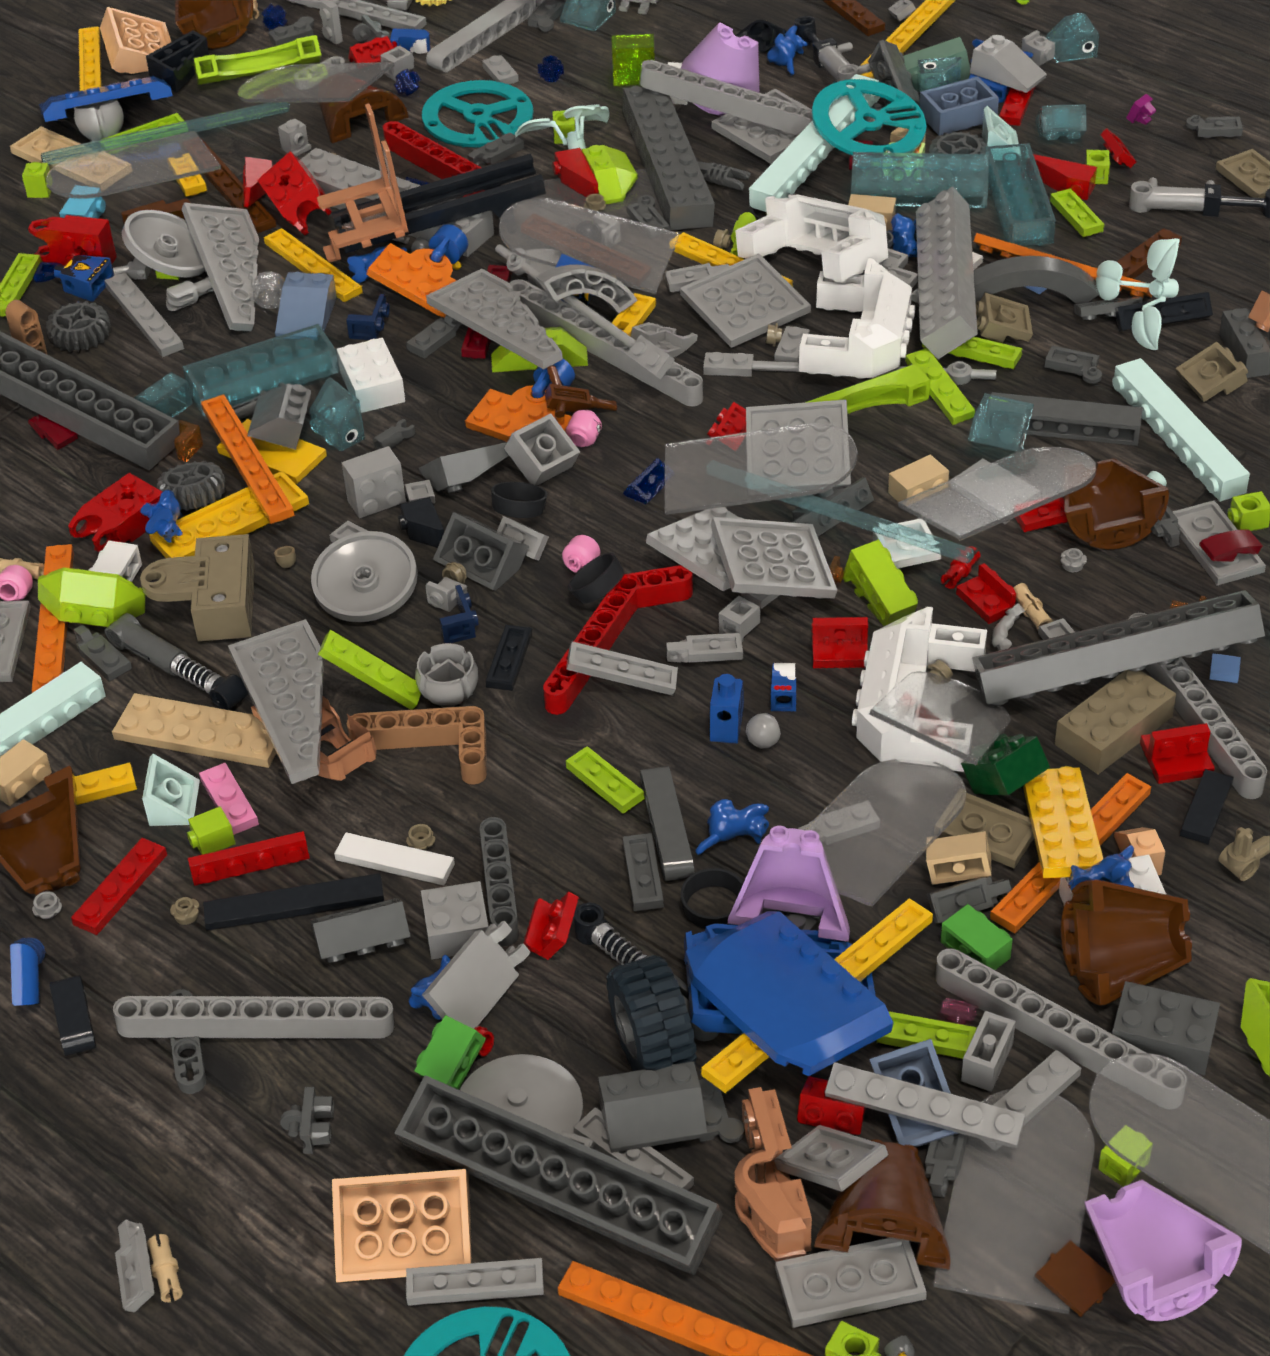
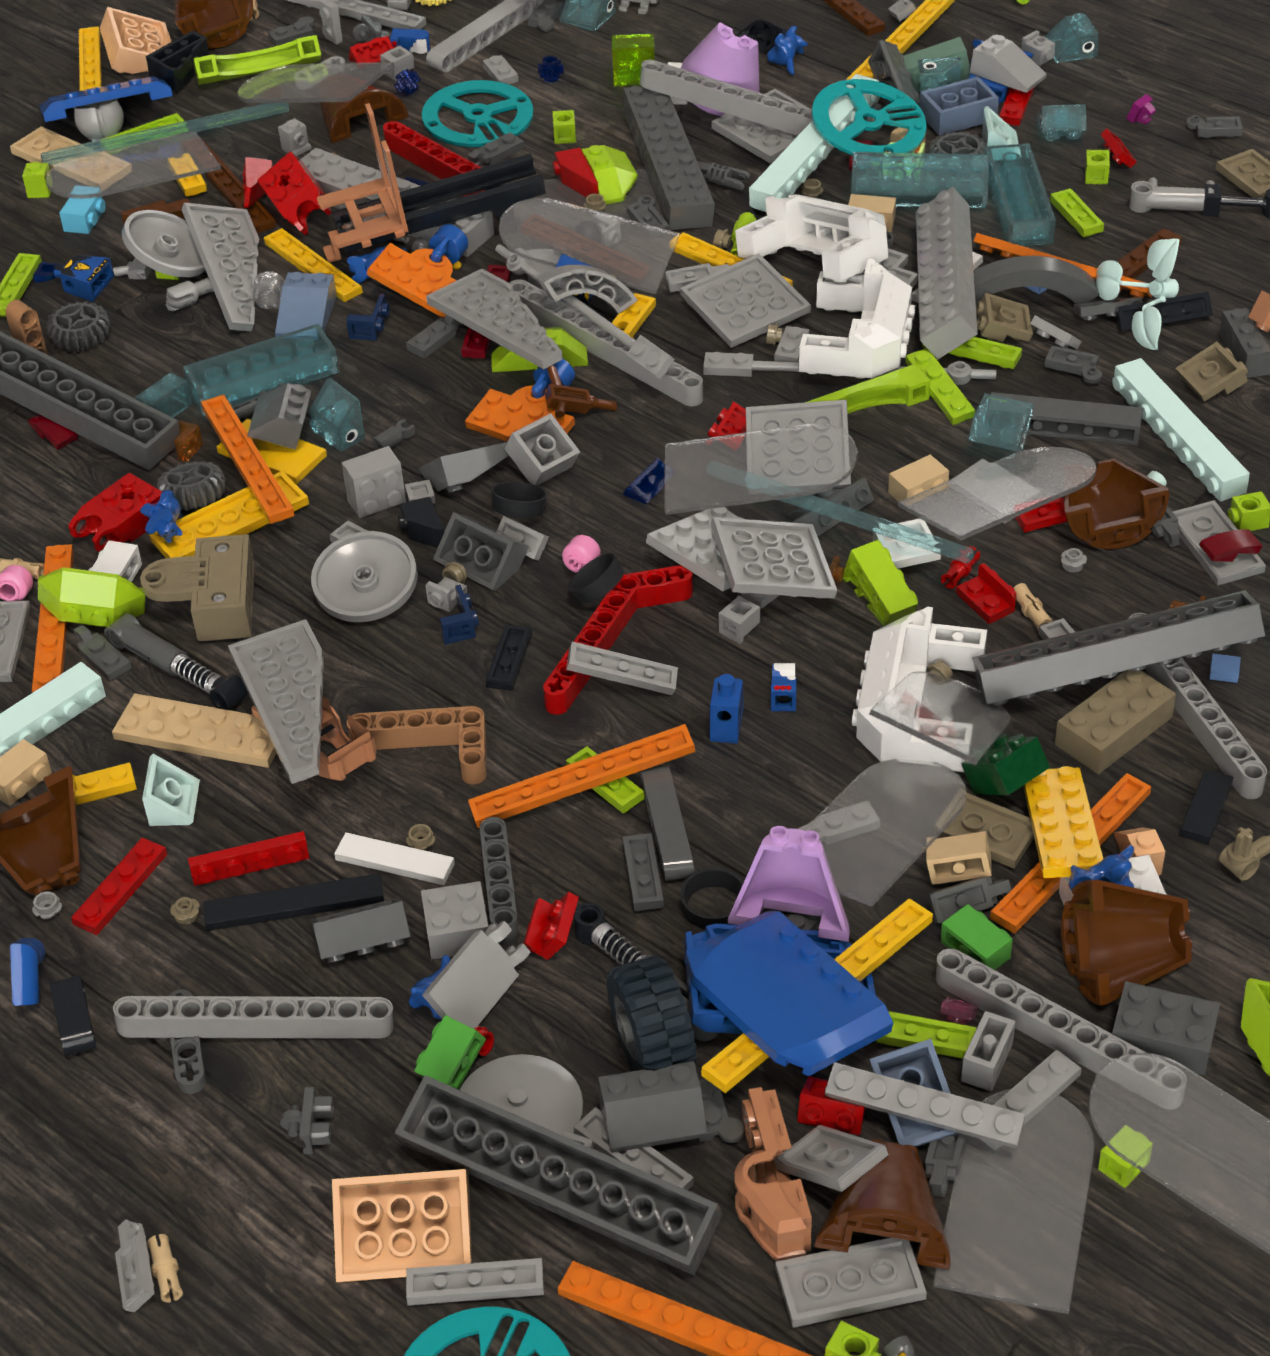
(73, 237): red brick -> none
(144, 314): light grey plate -> none
(210, 831): lime brick -> none
(227, 794): bright pink plate -> none
(274, 17): clear blue gear -> none
(285, 556): dark tan hinge -> none
(370, 669): lime plate -> none
(371, 374): white brick -> none
(446, 675): light grey piece -> none
(575, 138): light aqua plant -> none
(583, 428): bright pink head -> none
(583, 775): none -> orange plate
(664, 338): light grey slope -> none
(706, 648): light grey hinge -> none
(730, 822): blue animal -> none
(763, 730): light grey piece -> none
(812, 188): none -> dark tan plate
(827, 52): piece -> none
(839, 642): red bracket -> none
(903, 235): blue animal -> none
(1001, 630): light grey arm -> none
(1062, 338): none -> light grey plate
(1066, 175): red slope -> none
(1075, 1278): reddish brown piece -> none
(1161, 1250): lavender cone -> none
(1178, 753): red bracket -> none

